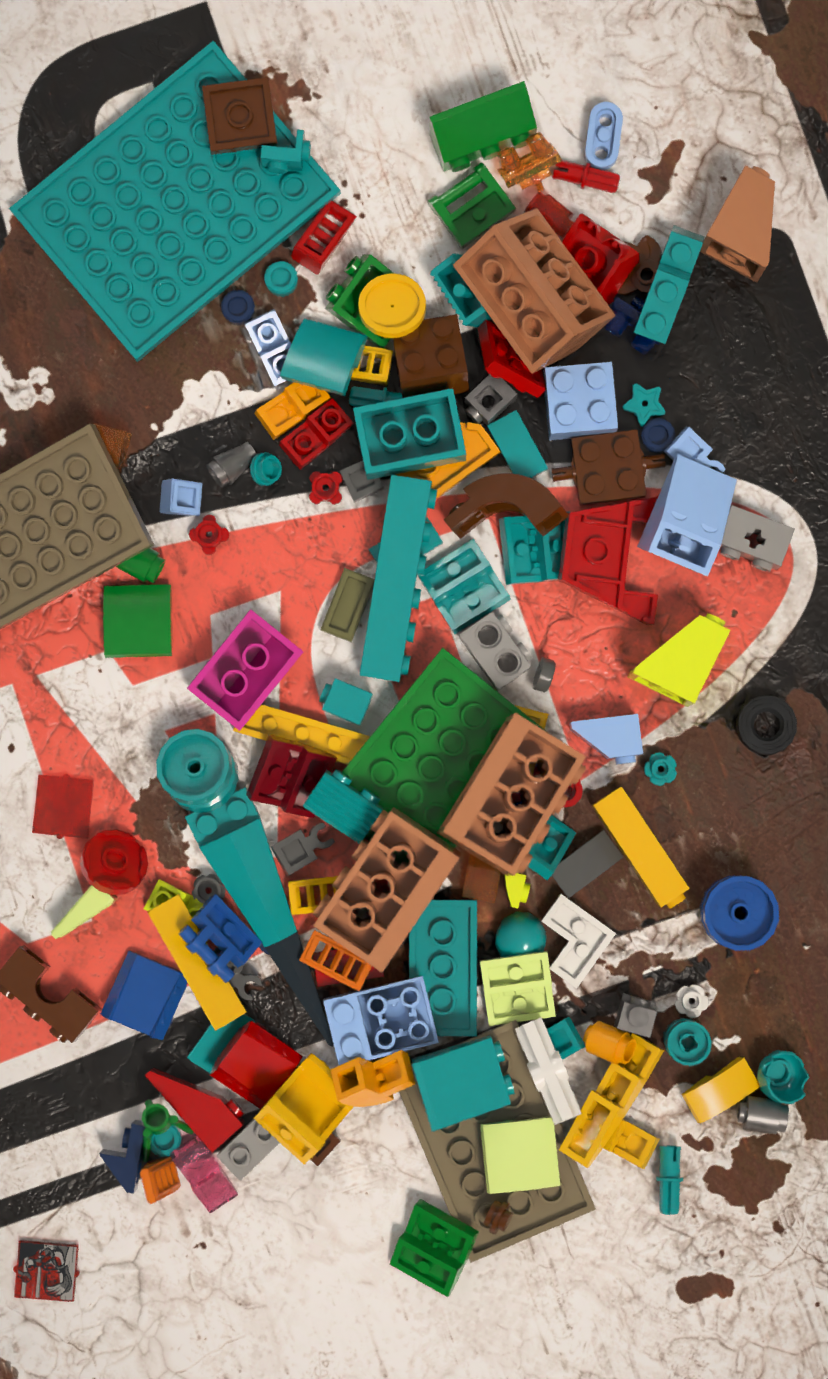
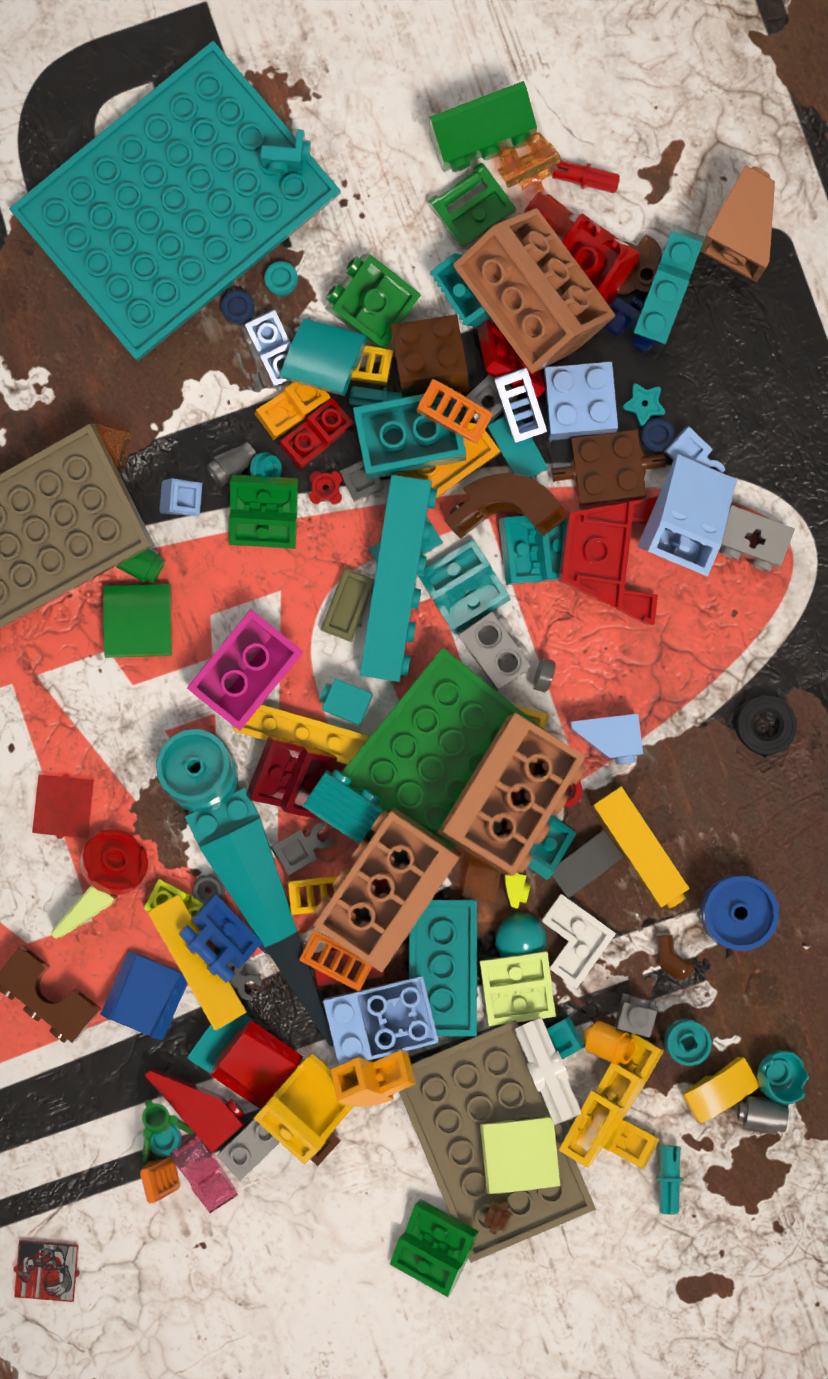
(127, 1165): dark blue slope -> none
(209, 525): red plate -> none
(239, 115): reddish brown plate -> none
(263, 511): none -> green slope
(310, 253): red slope -> none
(392, 305): yellow piece -> none
(460, 401): none -> orange slope
(462, 1081): teal slope -> none
(528, 429): none -> slope
(603, 137): light blue plate -> none
(656, 777): teal plate -> none
(671, 962): none -> reddish brown arm
(682, 1002): white plate -> none
(684, 661): neon yellow slope -> none

